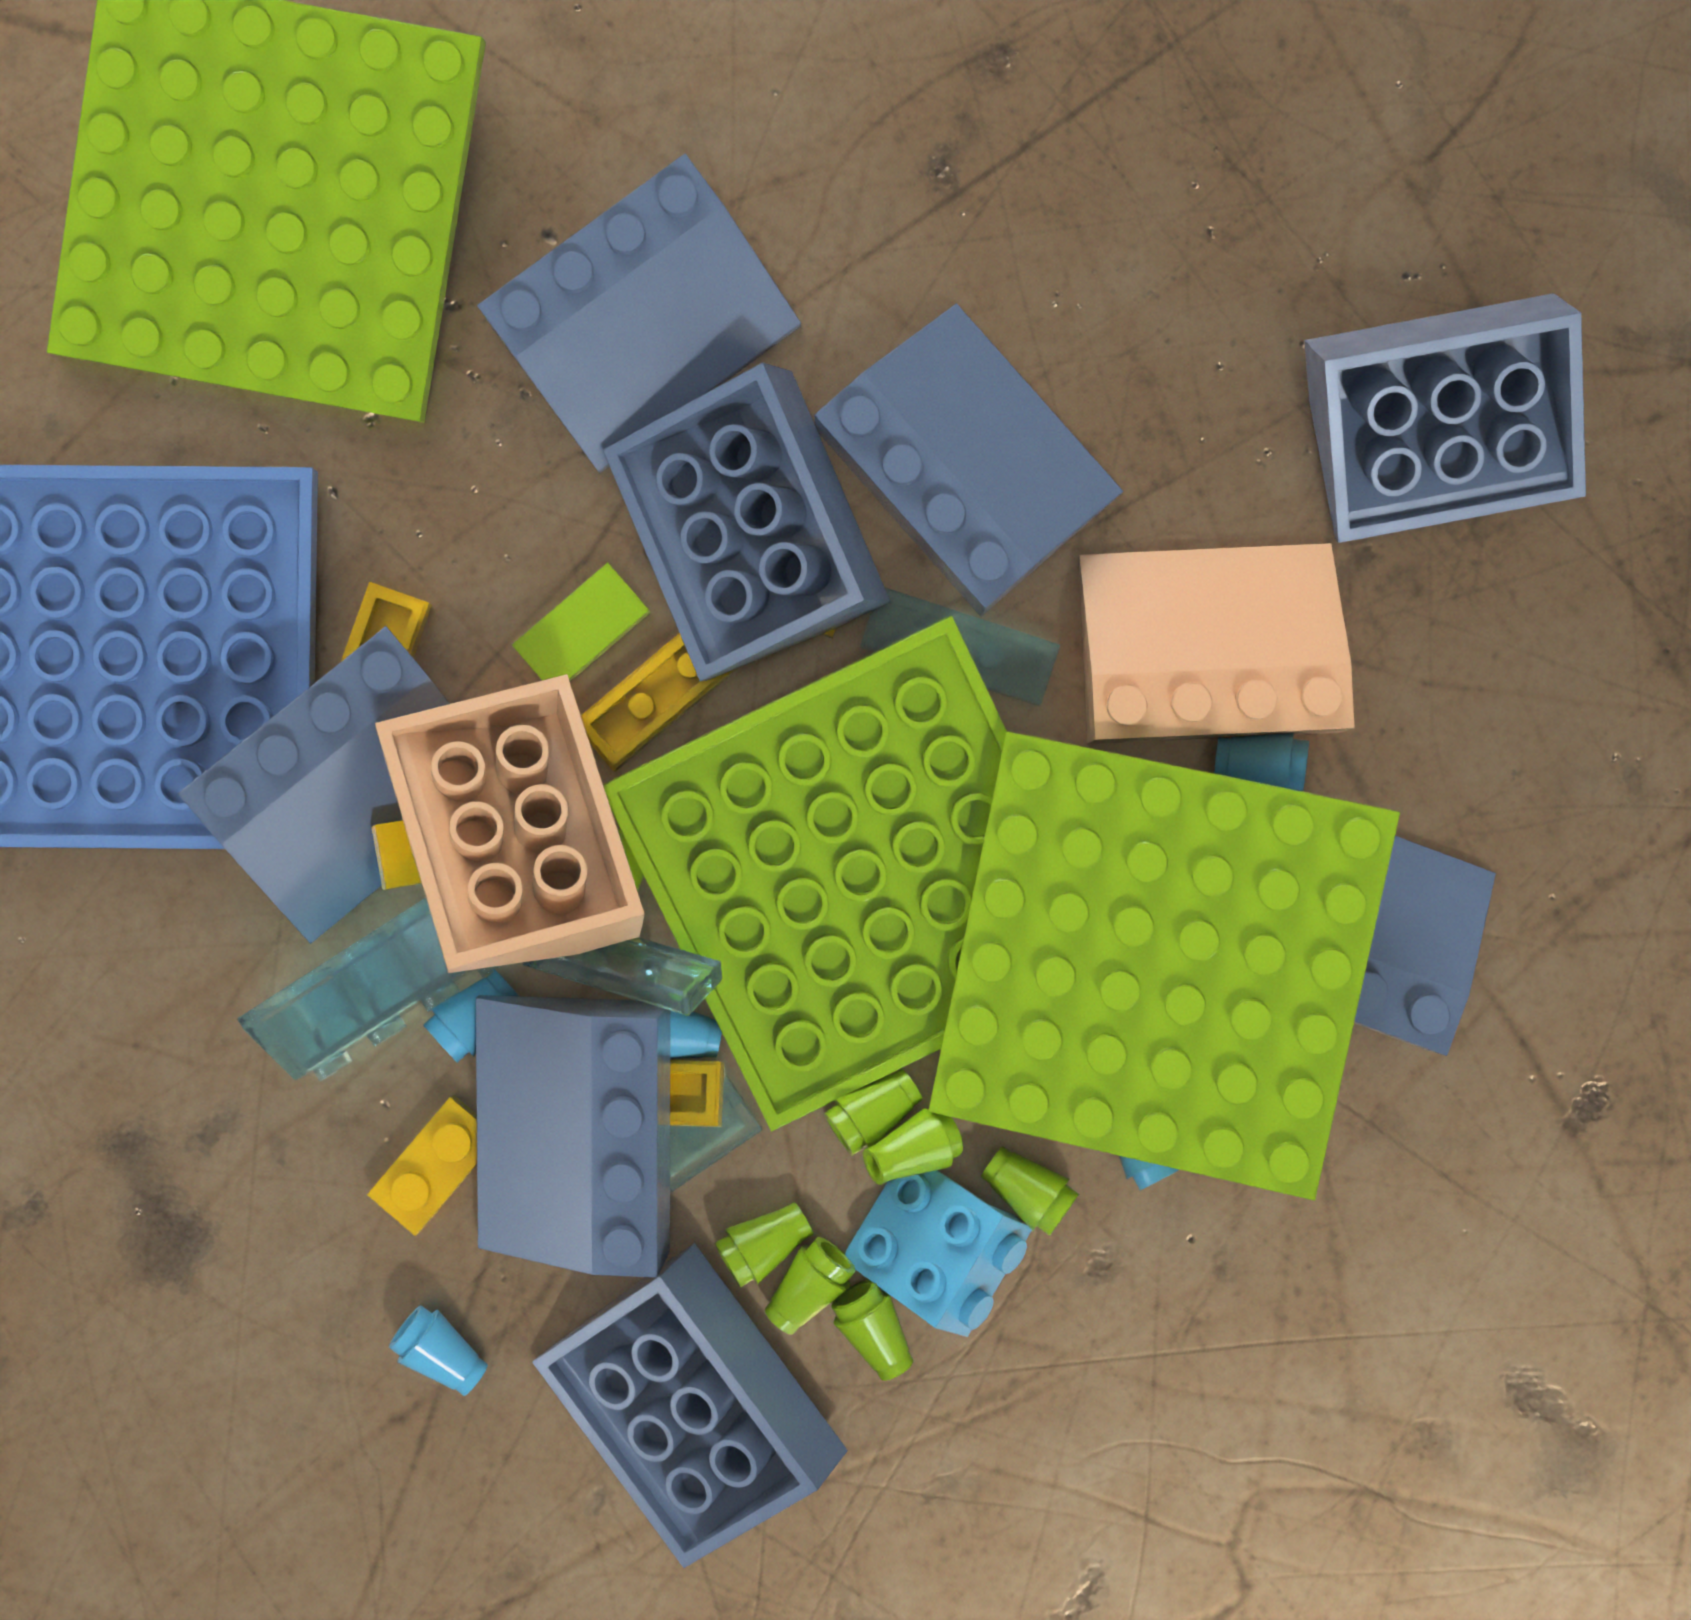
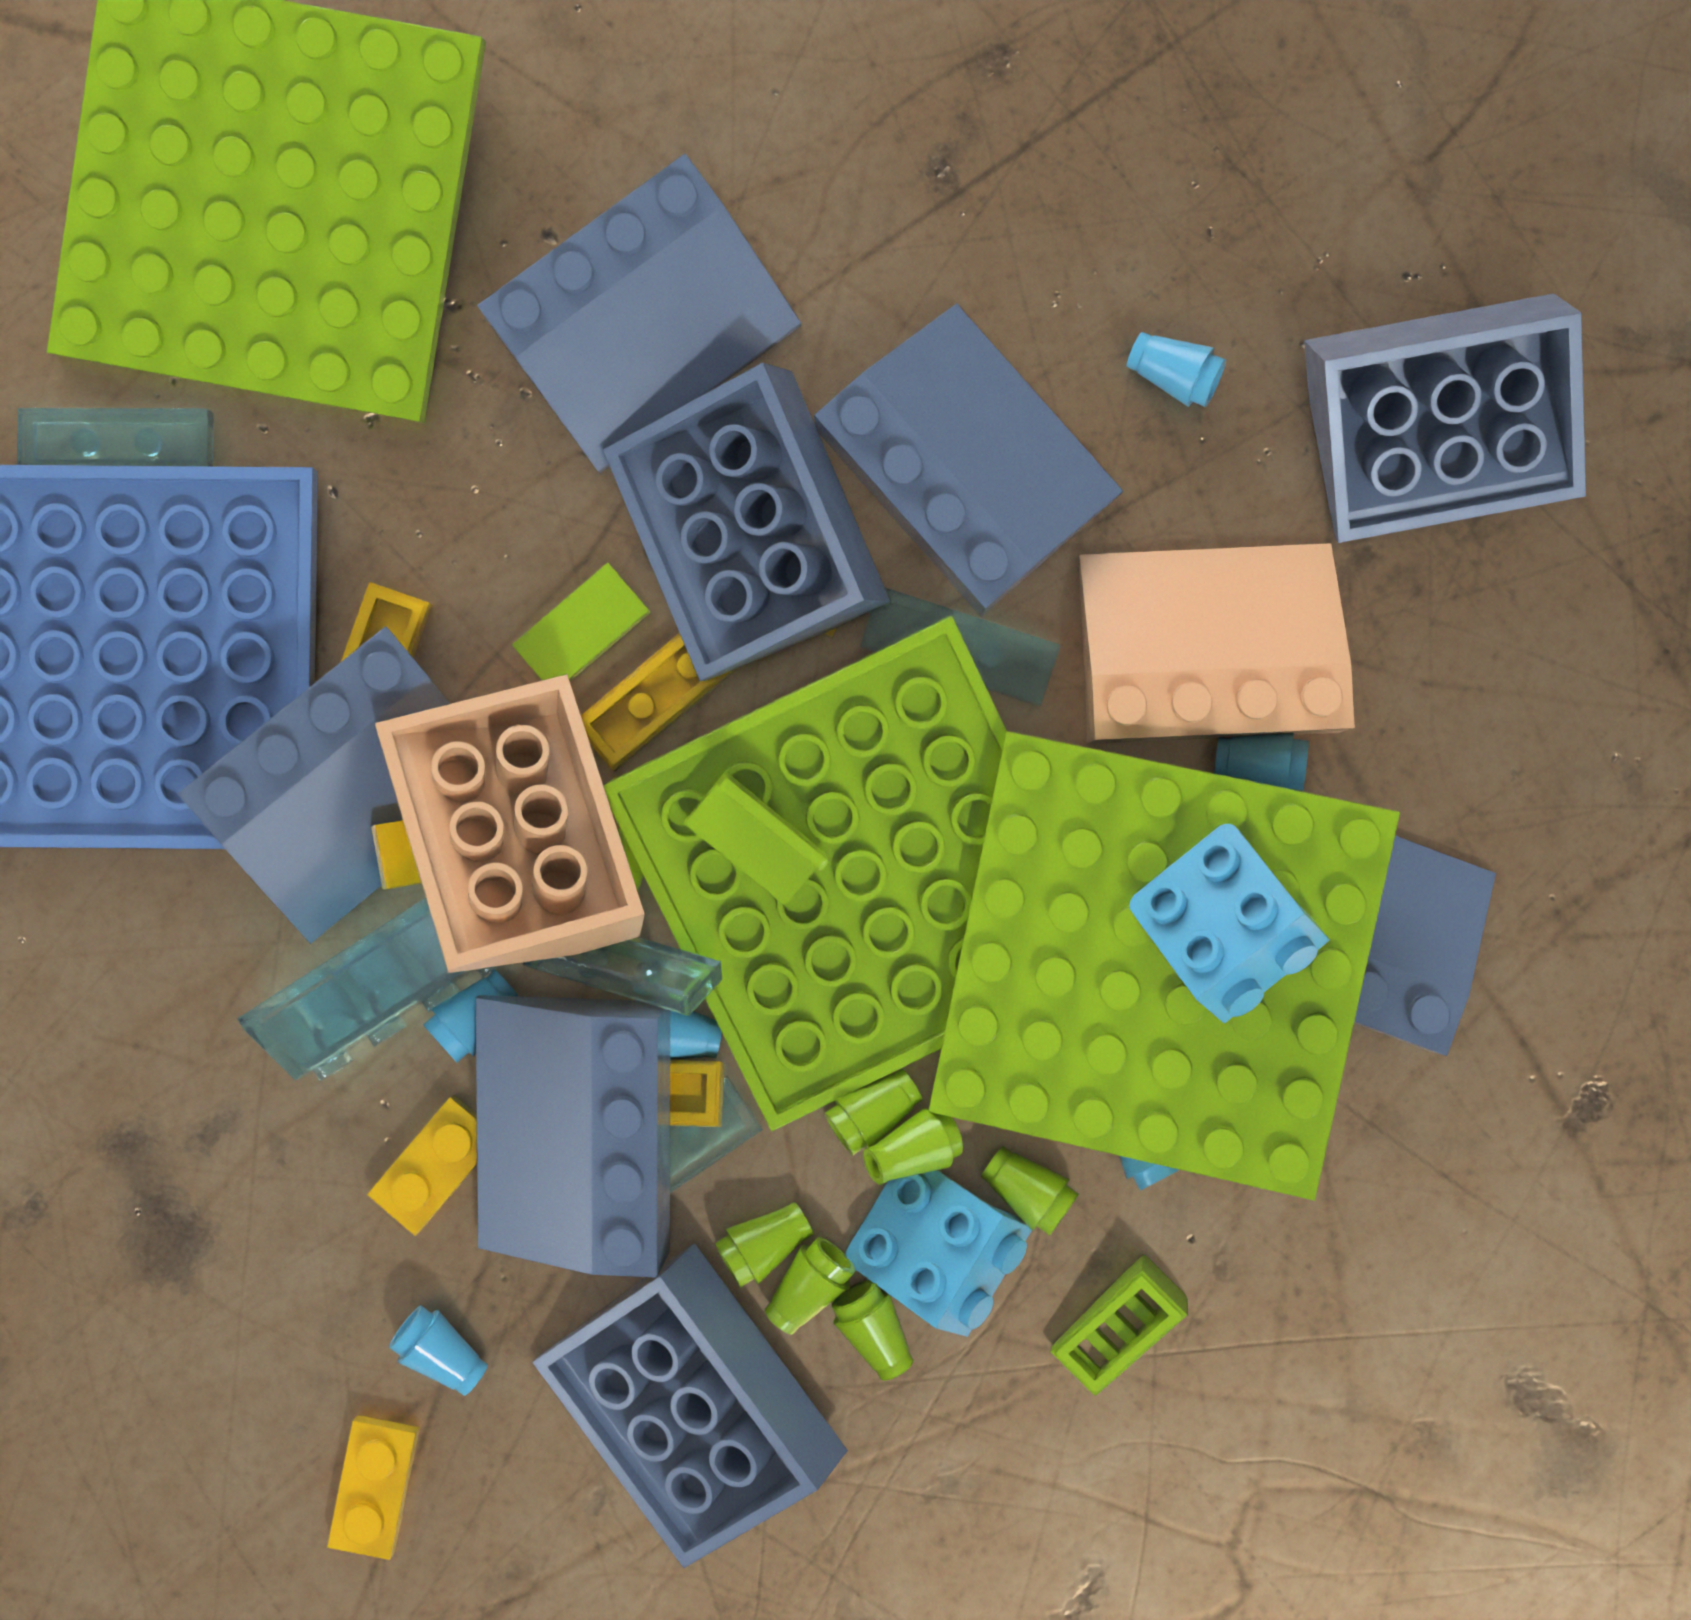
(115, 436): none -> clear light blue tile
(373, 1487): none -> yellow plate
(756, 838): none -> lime panel
(1140, 1275): none -> lime slope
(1177, 367): none -> medium azure cone
(1226, 923): none -> medium azure bracket

